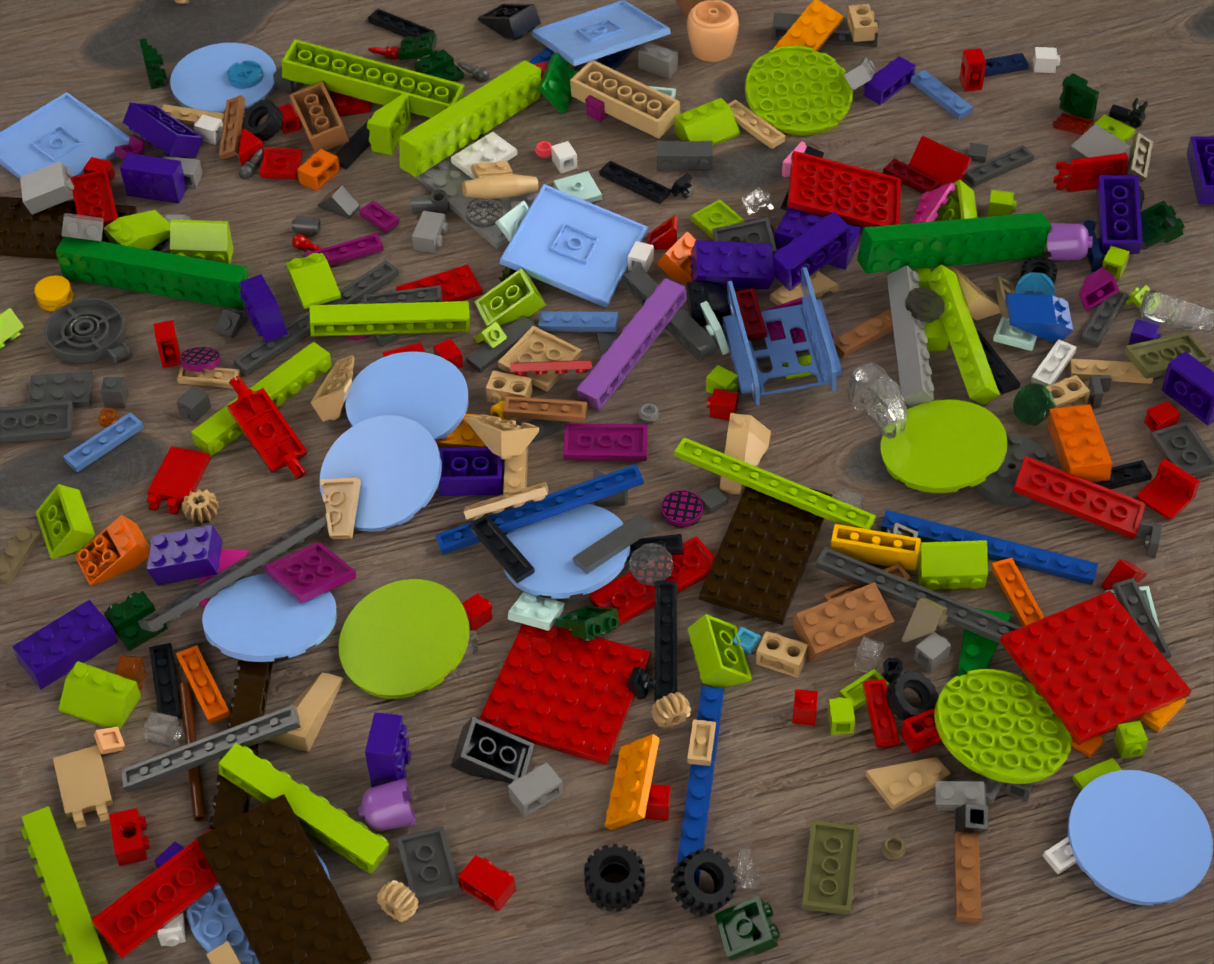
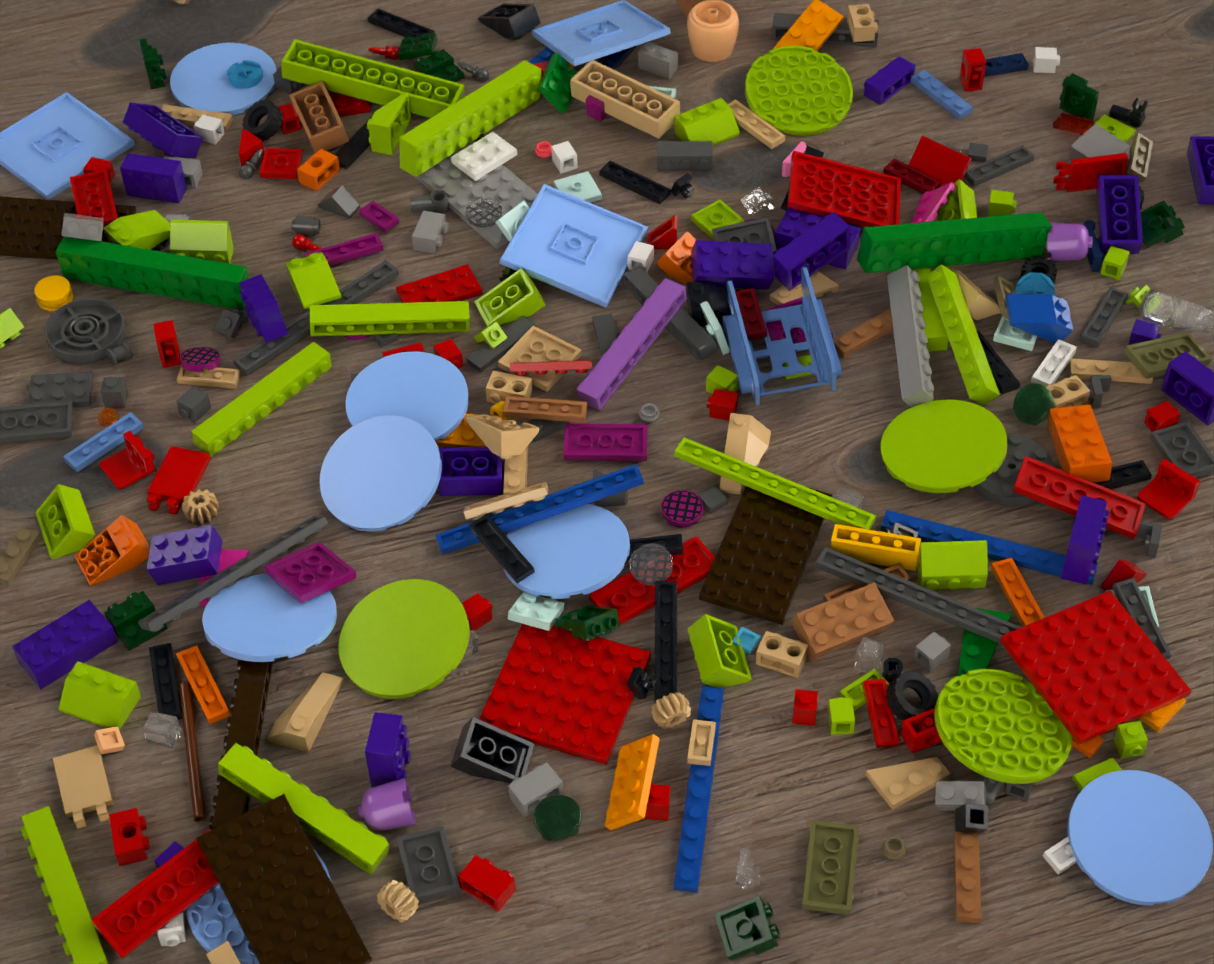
(46, 187): light grey brick -> none
(130, 463): none -> red bracket
(131, 668): clear orange brick -> none
(135, 146): magenta bracket -> none
(209, 748): dark grey plate -> none
(232, 127): medium nougat plate -> none
(266, 429): red plate -> none
(332, 394): tan wedge -> none
(341, 504): tan wing -> none
(424, 294): dark grey tile -> none
(497, 181): tan plate -> none
(557, 817): none -> clear green tile
(578, 321): medium blue plate -> none
(613, 543): dark grey tile -> none
(614, 894): black tyre -> none
(719, 871): black tyre -> none
(859, 73): light grey brick -> none
(879, 397): clear piece -> none
(924, 305): clear smoke tile -> none
(926, 618): dark tan slope -> none
(1085, 540): none -> dark purple brick
(1097, 288): magenta slope -> none

